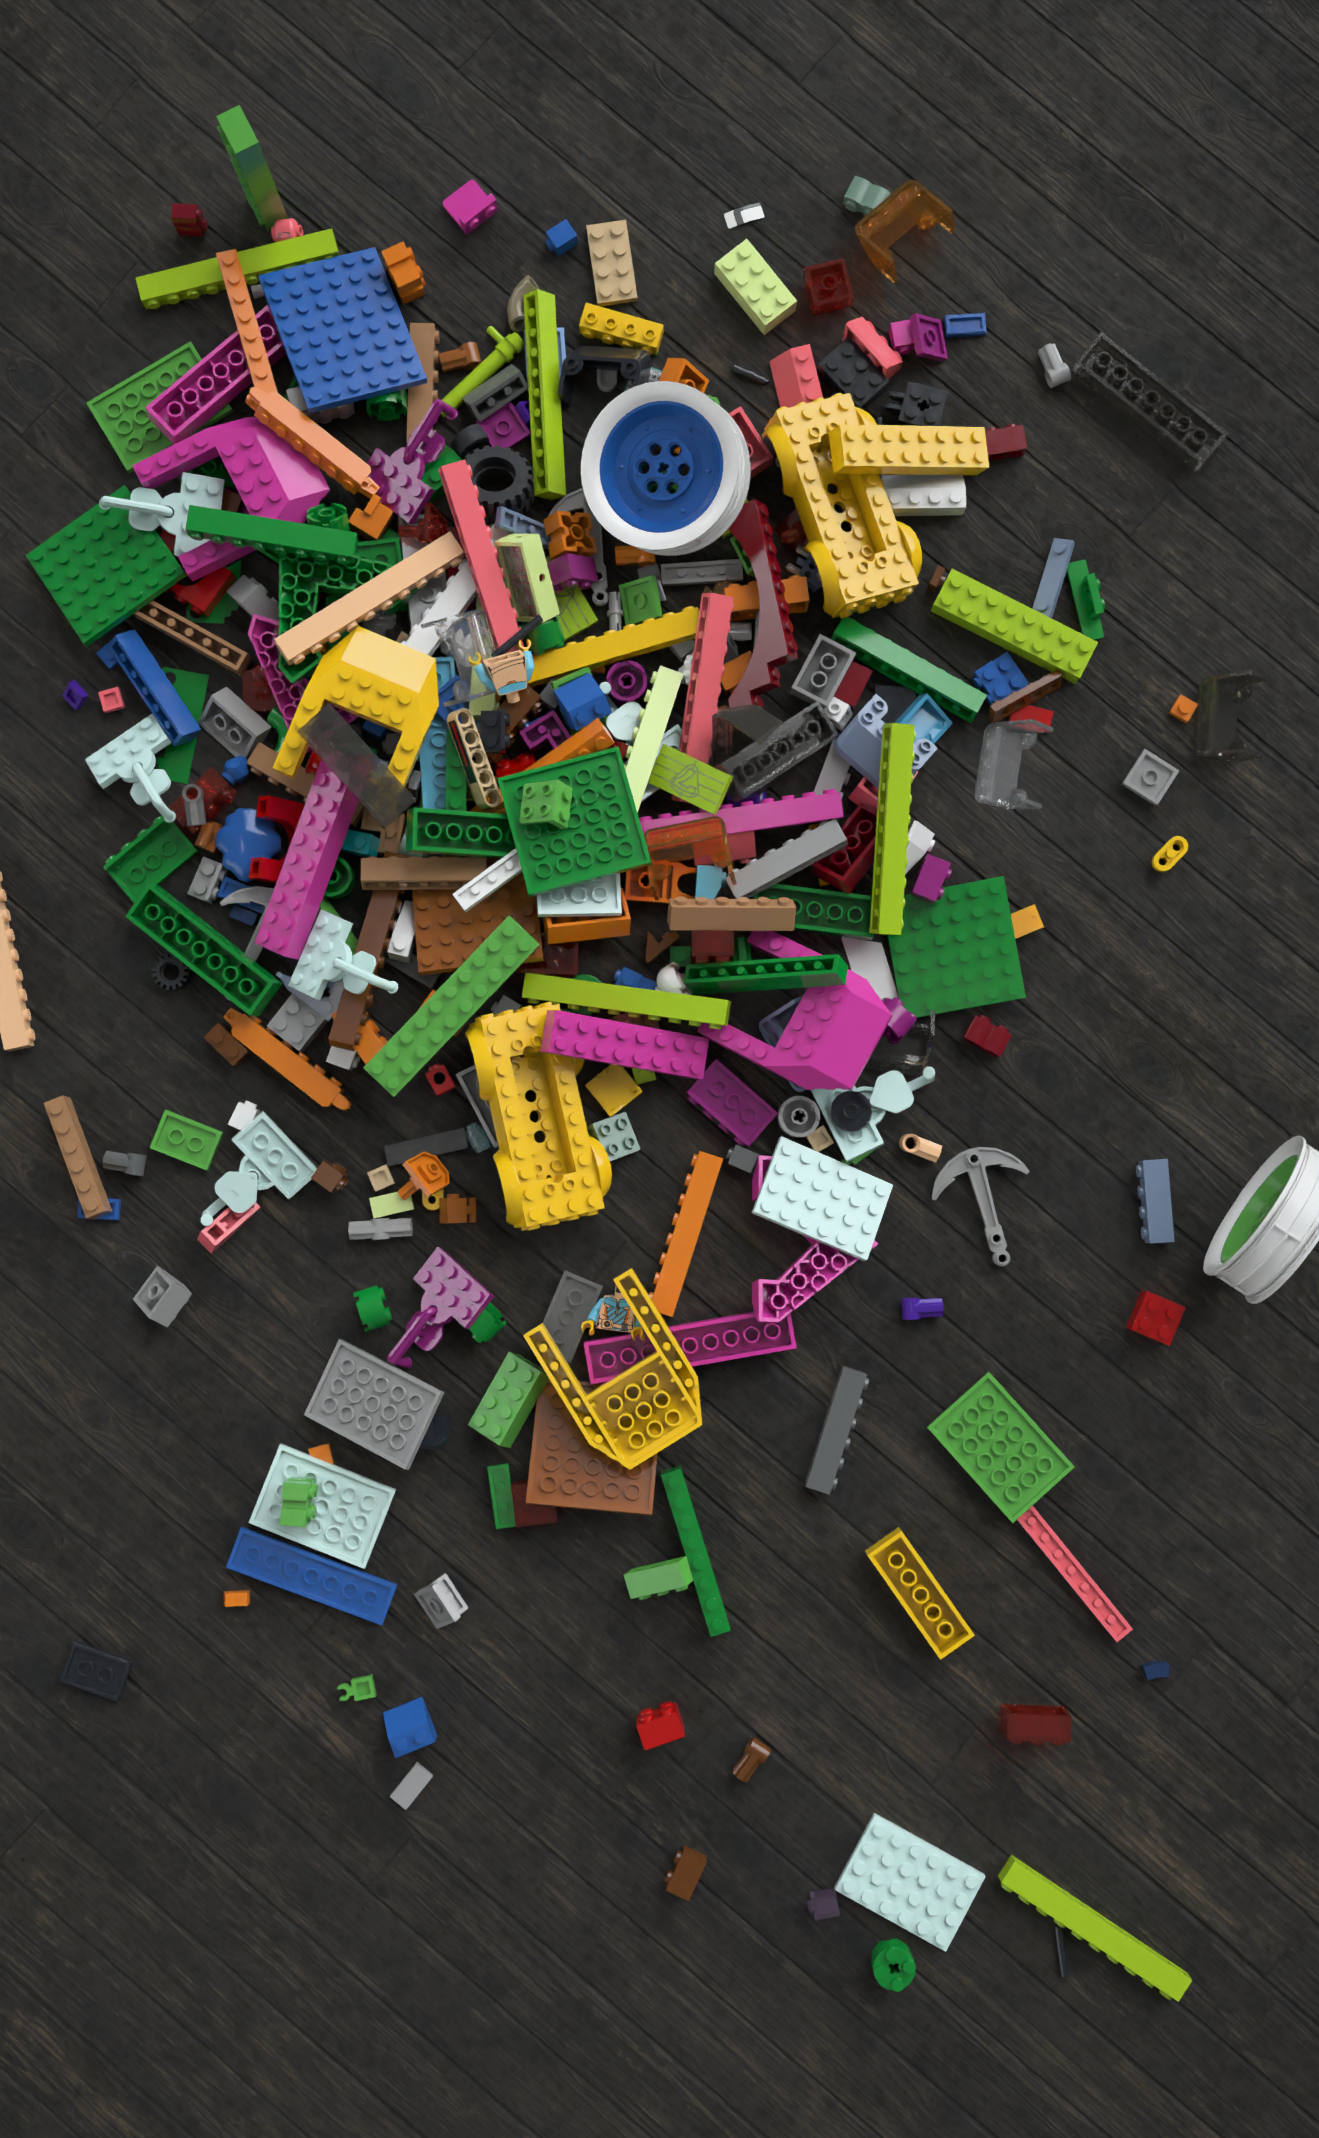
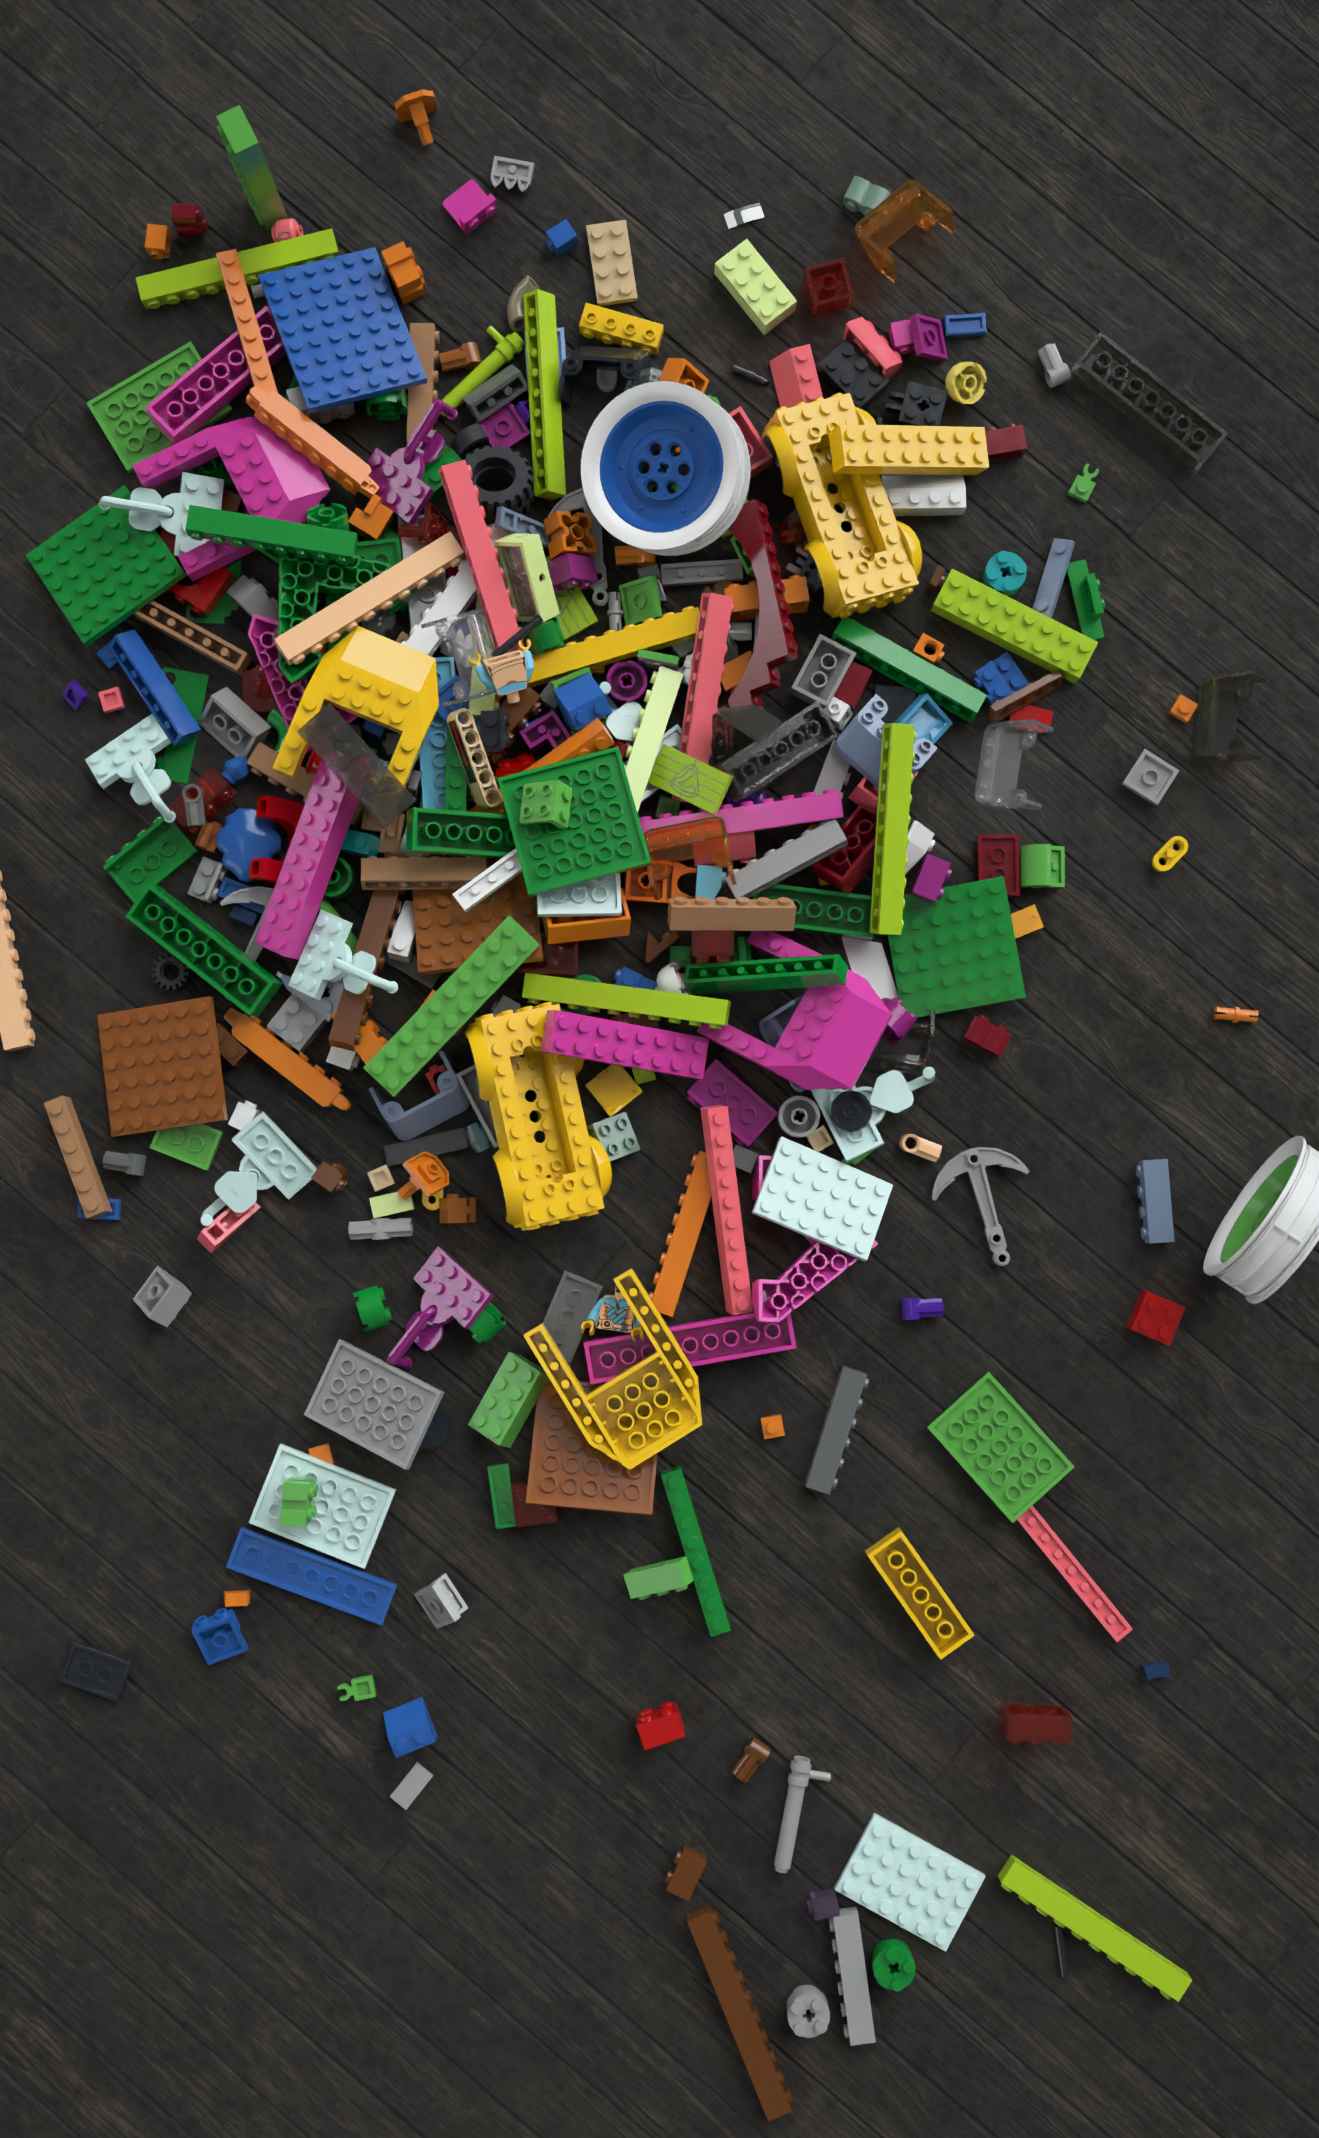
(158, 241): none -> orange brick
(162, 1067): none -> dark orange plate
(219, 1636): none -> blue plate
(416, 107): none -> orange piece
(429, 1113): none -> sand blue windscreen
(512, 172): none -> light grey plate
(653, 660): none -> tile
(667, 805): none -> bright green plate
(726, 1209): none -> coral brick
(739, 2012): none -> reddish brown brick
(772, 1426): none -> orange plate
(797, 1780): none -> light grey cylinder
(811, 2023): none -> light grey brick
(853, 1977): none -> light grey brick
(927, 641): none -> orange brick
(965, 382): none -> light yellow cylinder
(999, 857): none -> dark red plate
(1009, 564): none -> teal brick
(1042, 866): none -> bright green brick
(1083, 485): none -> bright green plate
(1235, 1014): none -> orange pin

